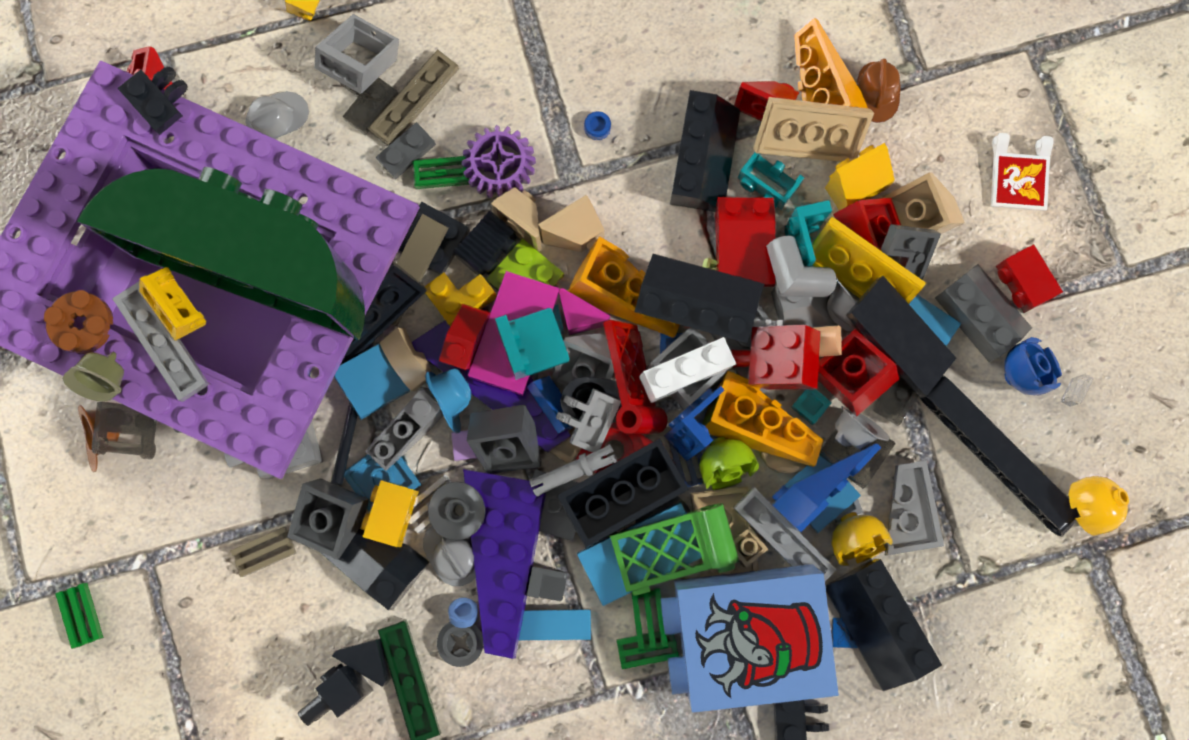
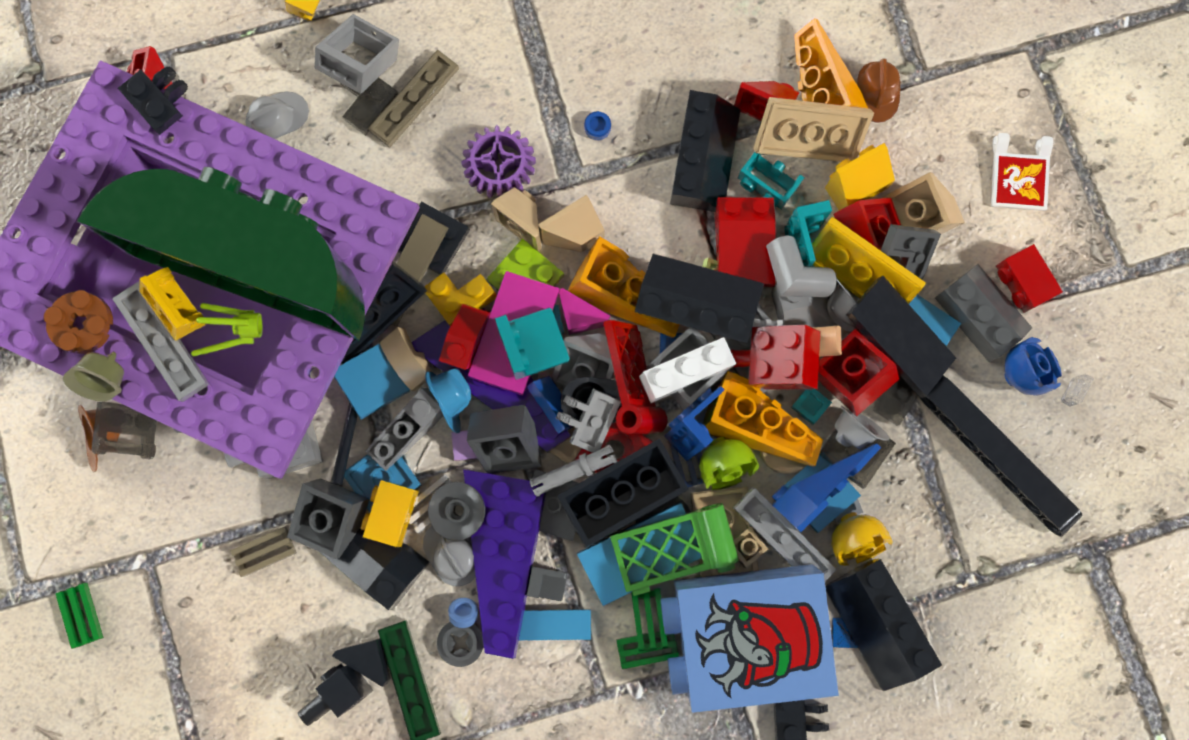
(244, 323): none -> lime plant
(406, 148): dark grey plate -> none
(442, 182): green tile -> none
(486, 244): black brick -> none
(913, 511): light grey wing -> none
(1099, 503): yellow cylinder -> none

